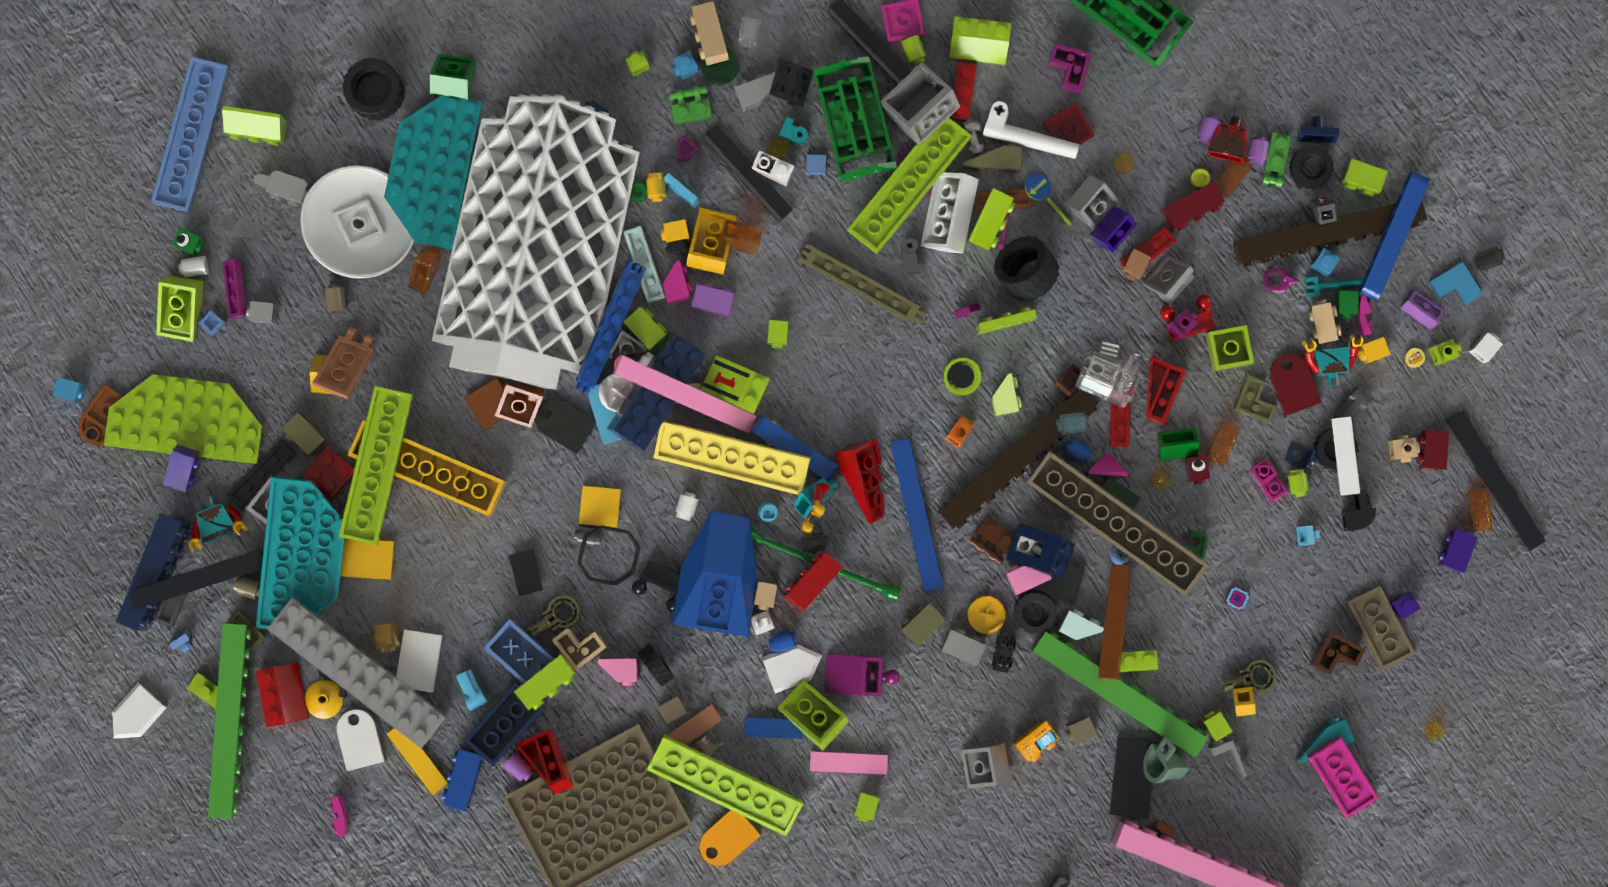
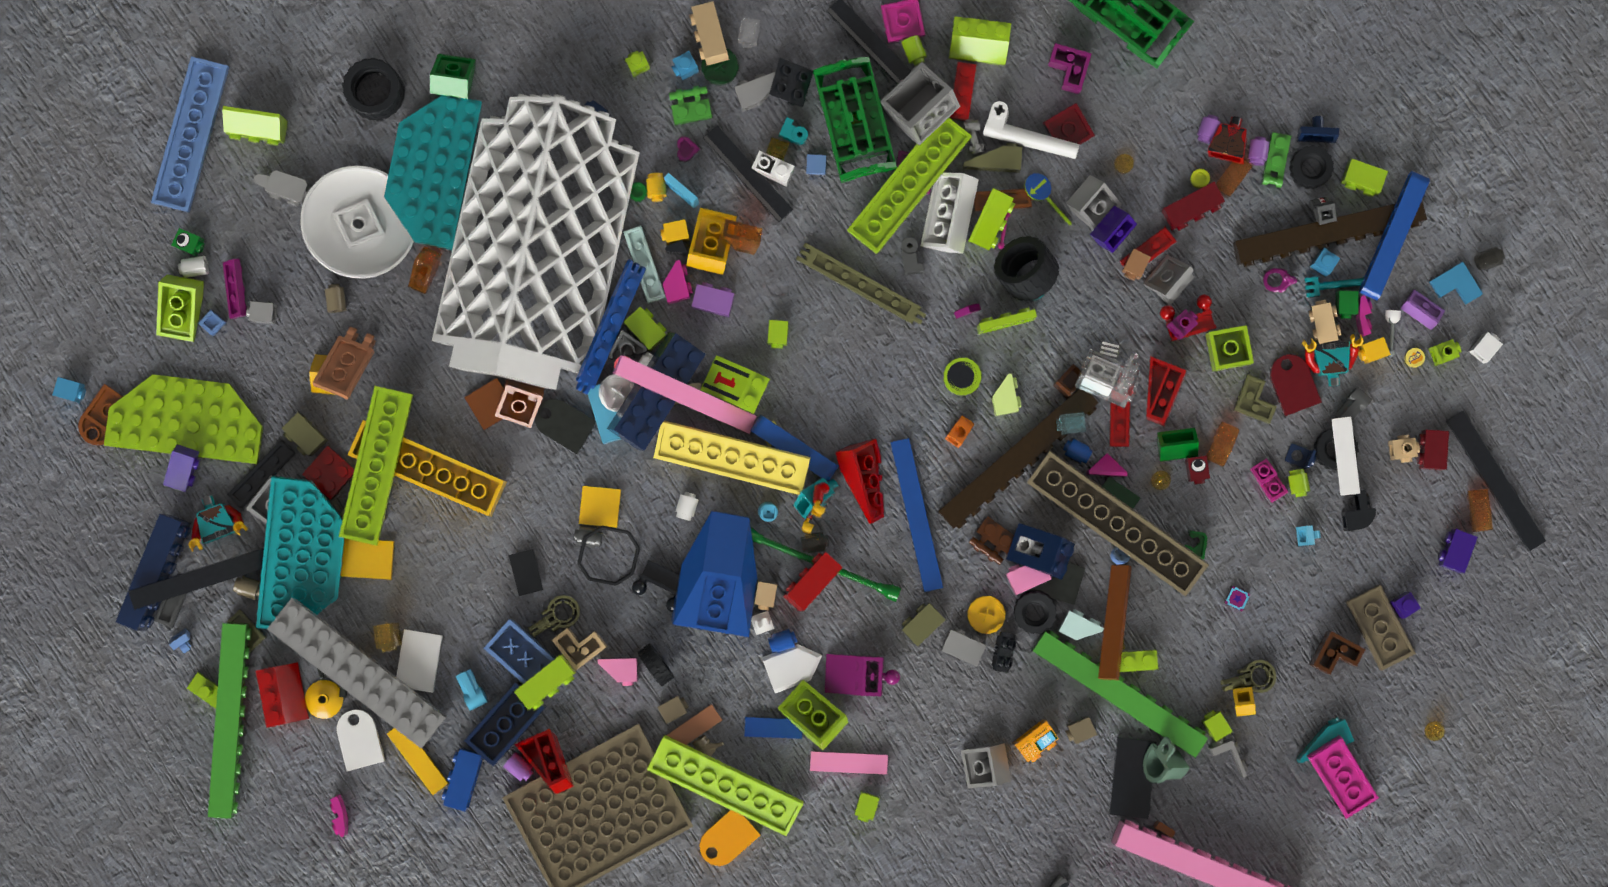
(136, 713): white tile -> none
(1392, 317): none -> hinge

